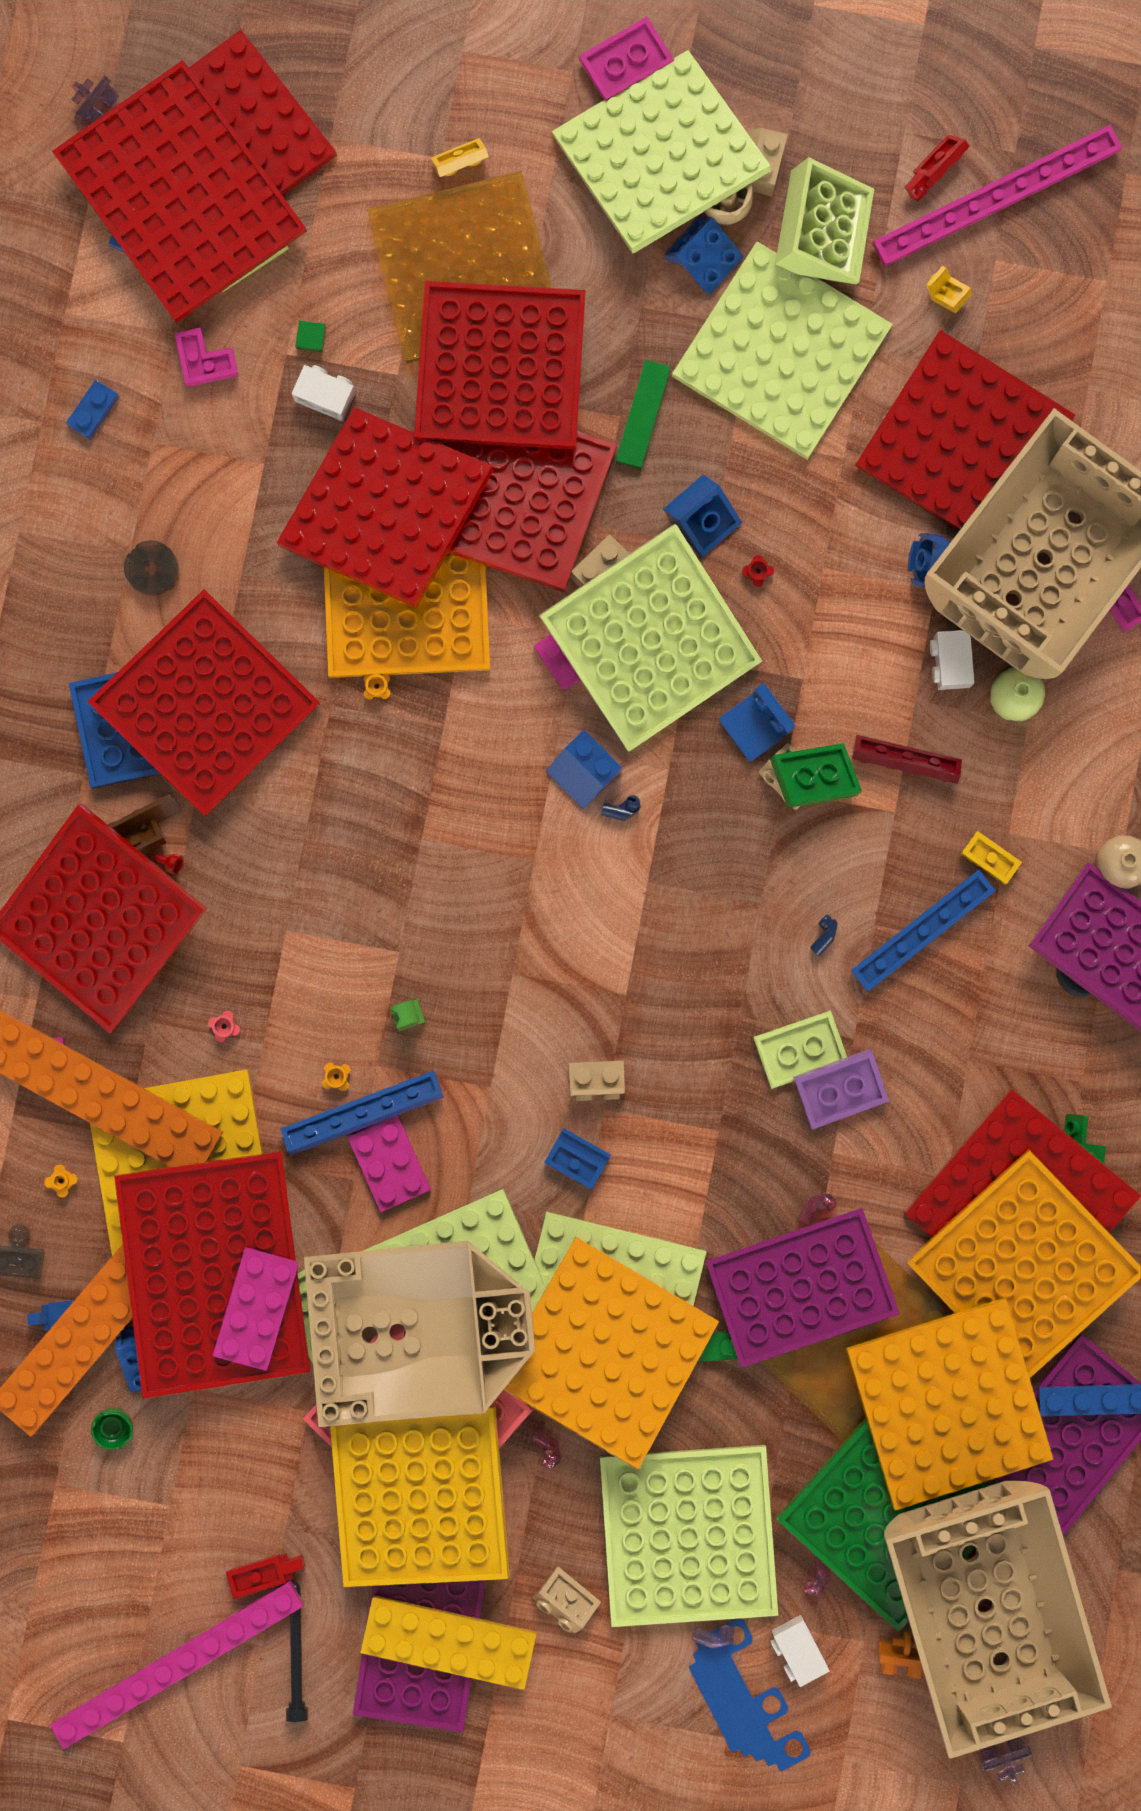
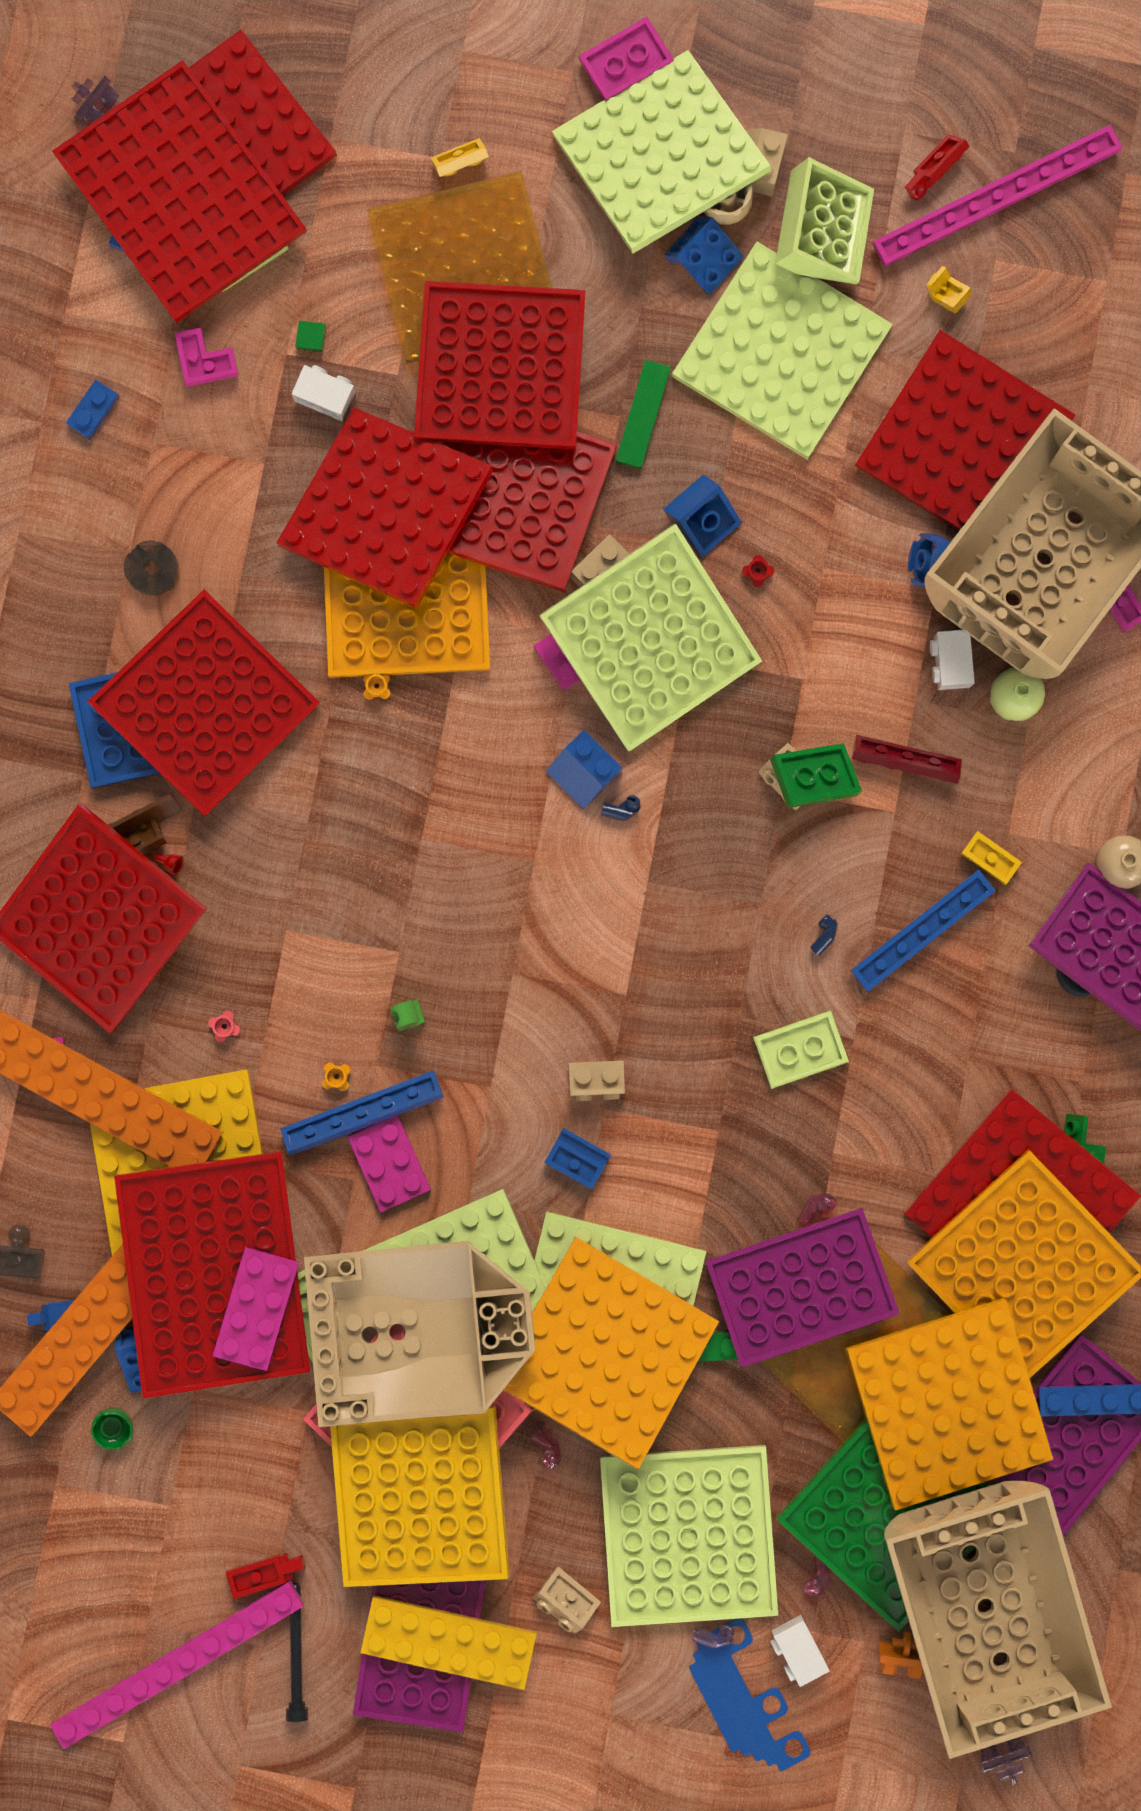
(68, 1180): light orange plate -> none
(757, 723): blue bracket -> none
(841, 1089): medium lavender plate -> none

